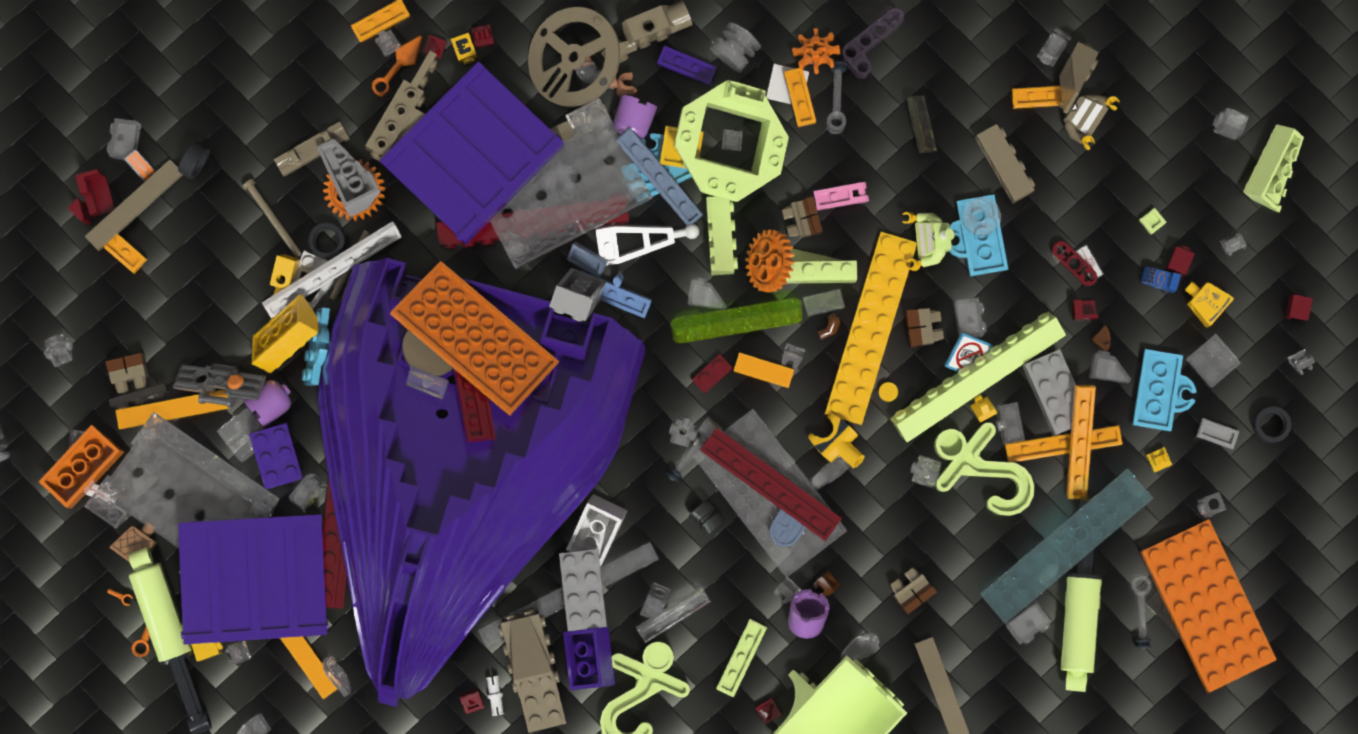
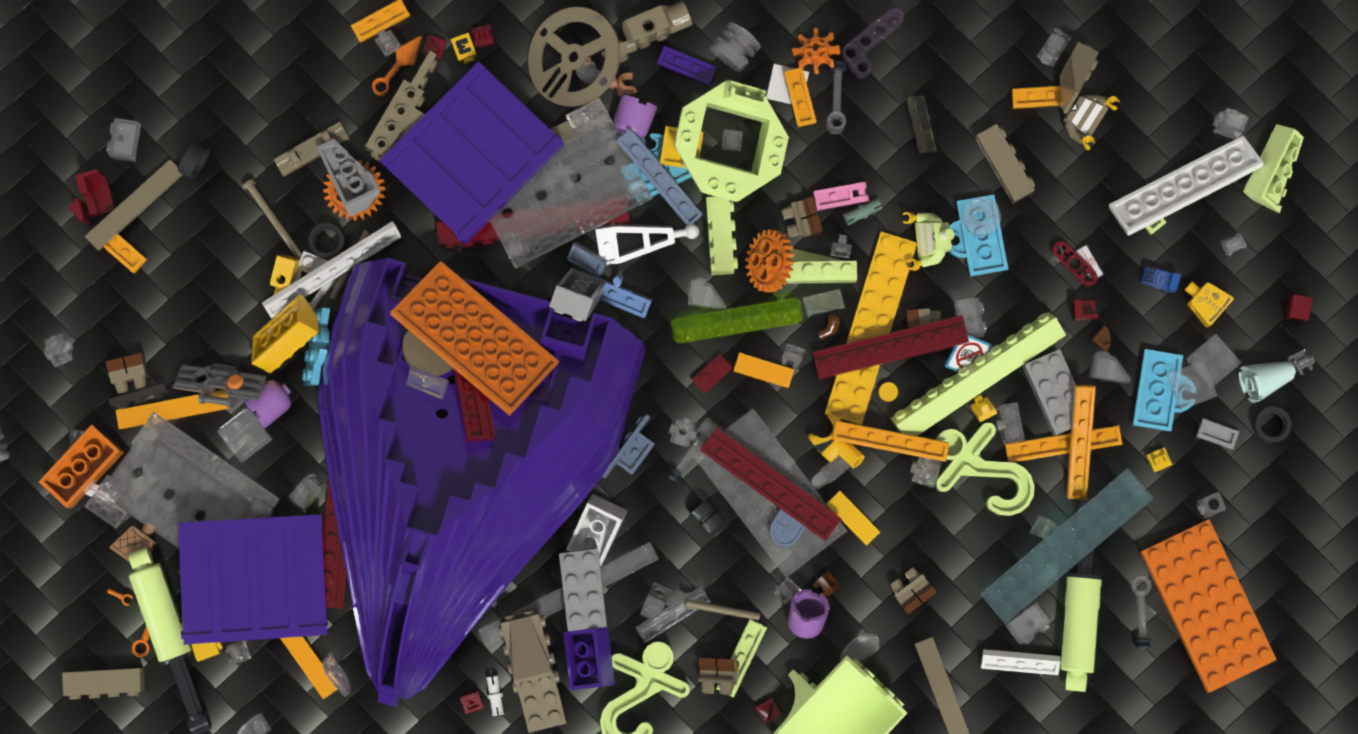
(103, 682): none -> dark tan brick
(140, 165): orange sticker -> none
(276, 455): dark purple brick -> none
(633, 451): none -> sand blue bracket
(718, 672): none -> dark tan hips
(721, 609): none -> dark tan bar
(841, 249): none -> clear tile
(853, 518): none -> yellow tile
(862, 211): none -> sand green pin
(890, 441): none -> light orange tile
(891, 347): none -> dark red plate
(1020, 662): none -> white plate
(1042, 527): none -> clear tile
(1180, 260): dark red brick -> none
(1185, 185): none -> white plate
(1191, 385): none -> clear tile
(1265, 378): none -> light aqua cone

